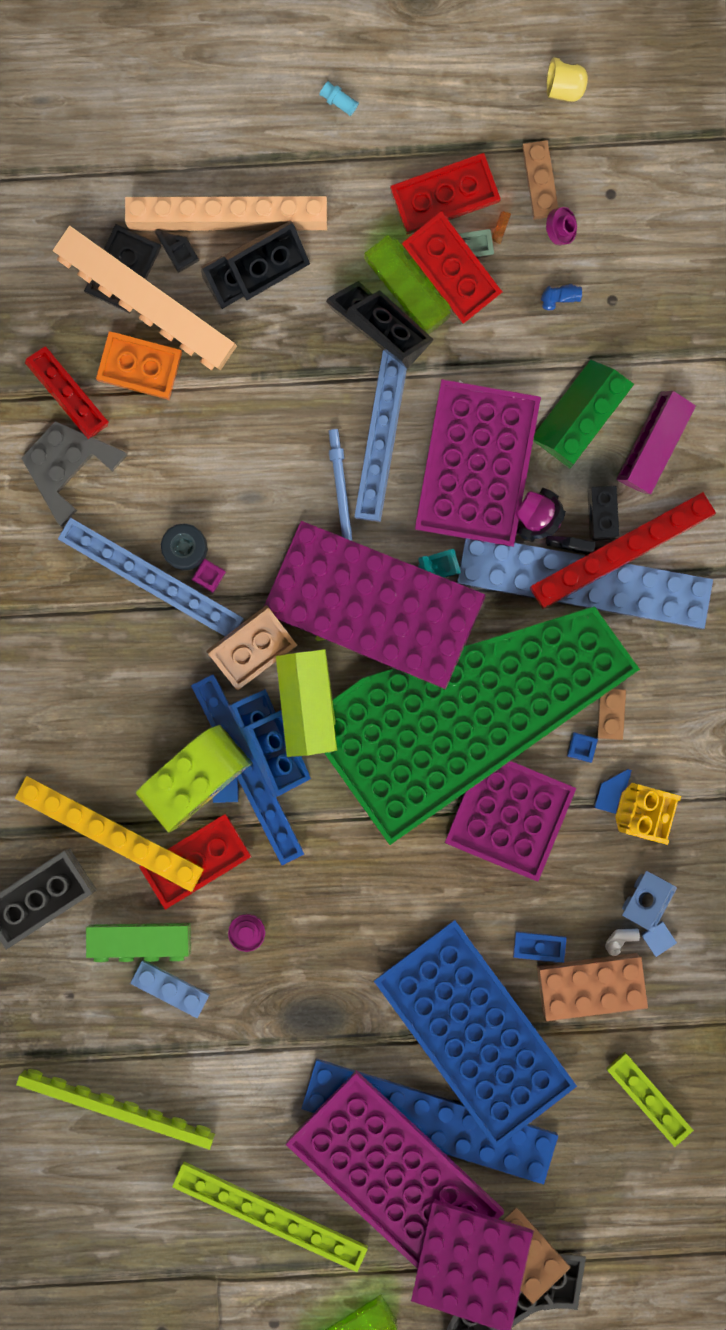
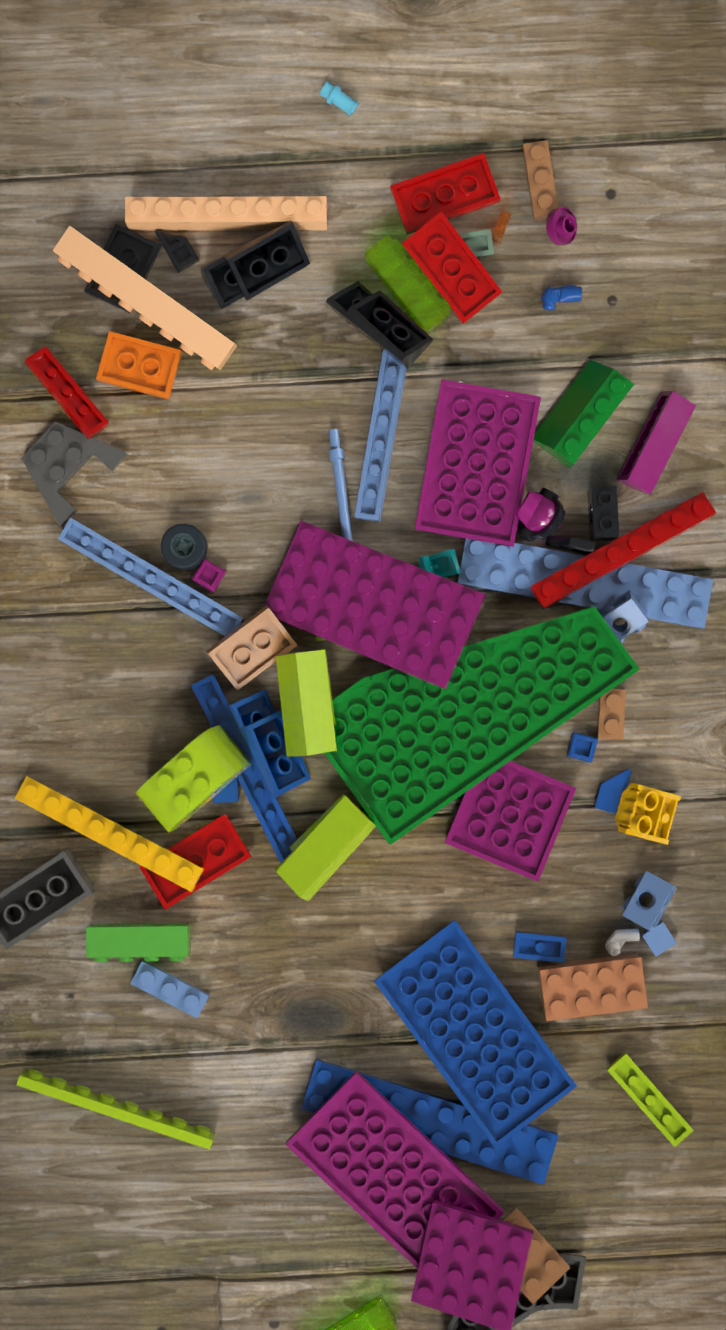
(246, 932): magenta plate -> none
(270, 1216): lime plate -> none
(324, 847): none -> lime slope
(566, 81): light yellow helmet -> none
(629, 609): none -> medium blue brick

